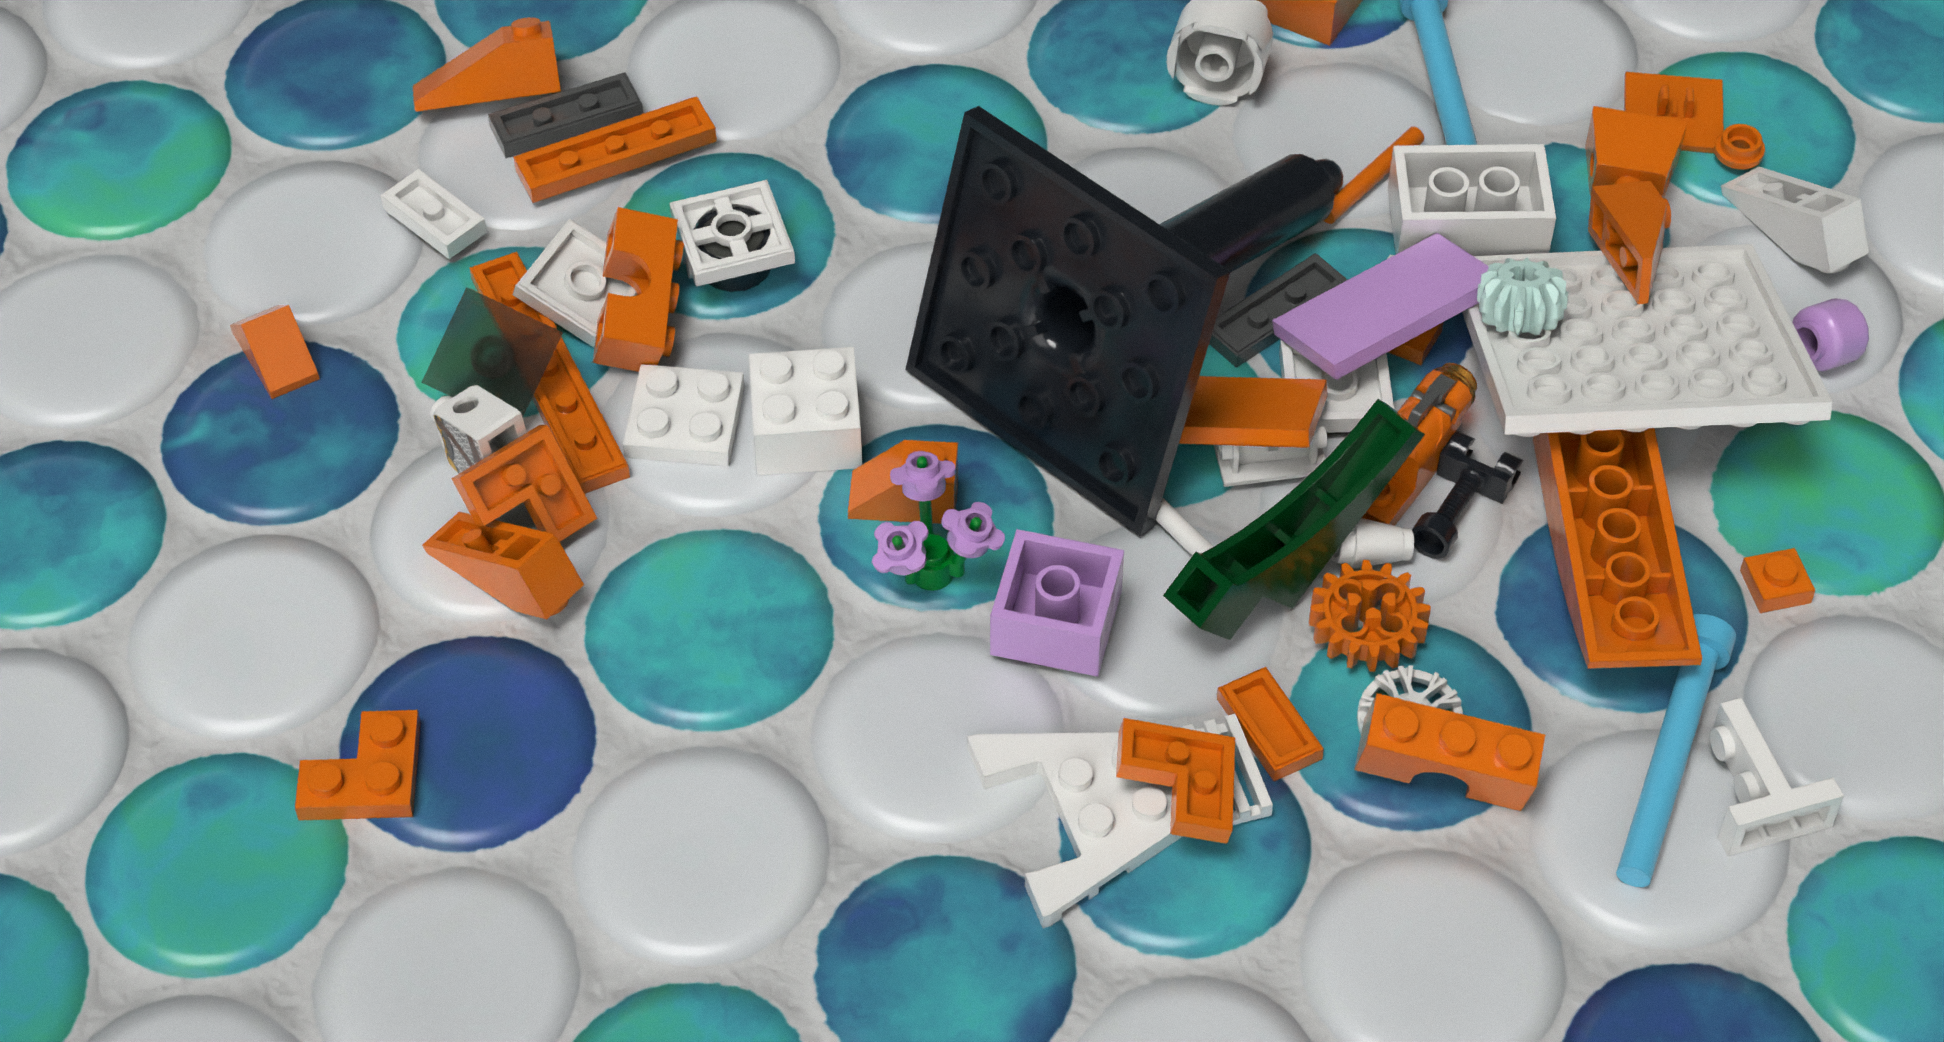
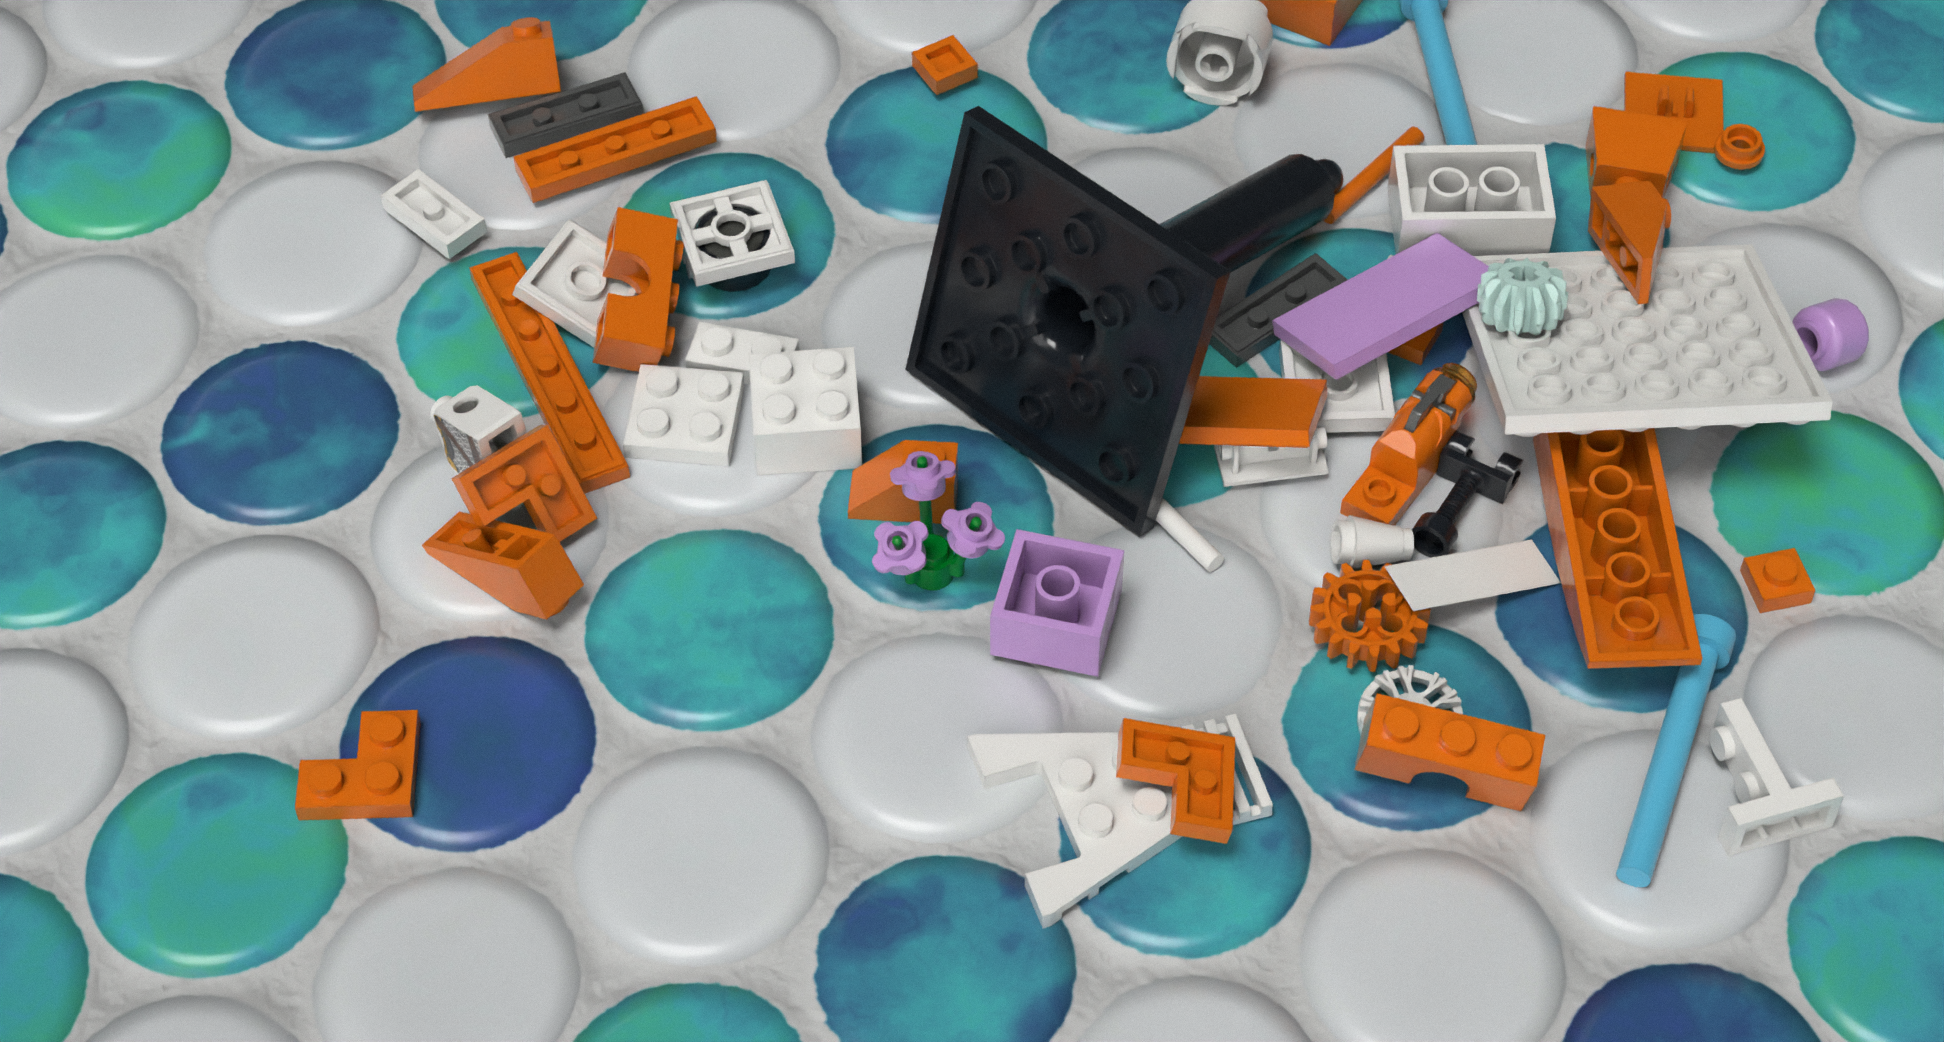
(276, 350): orange slope -> none
(492, 349): clear smoke tile -> none
(729, 348): none -> white plate
(944, 65): none -> orange plate
(1270, 724): orange tile -> none
(1299, 535): dark green arch -> none
(1472, 575): none -> white sticker
(1802, 218): white slope -> none

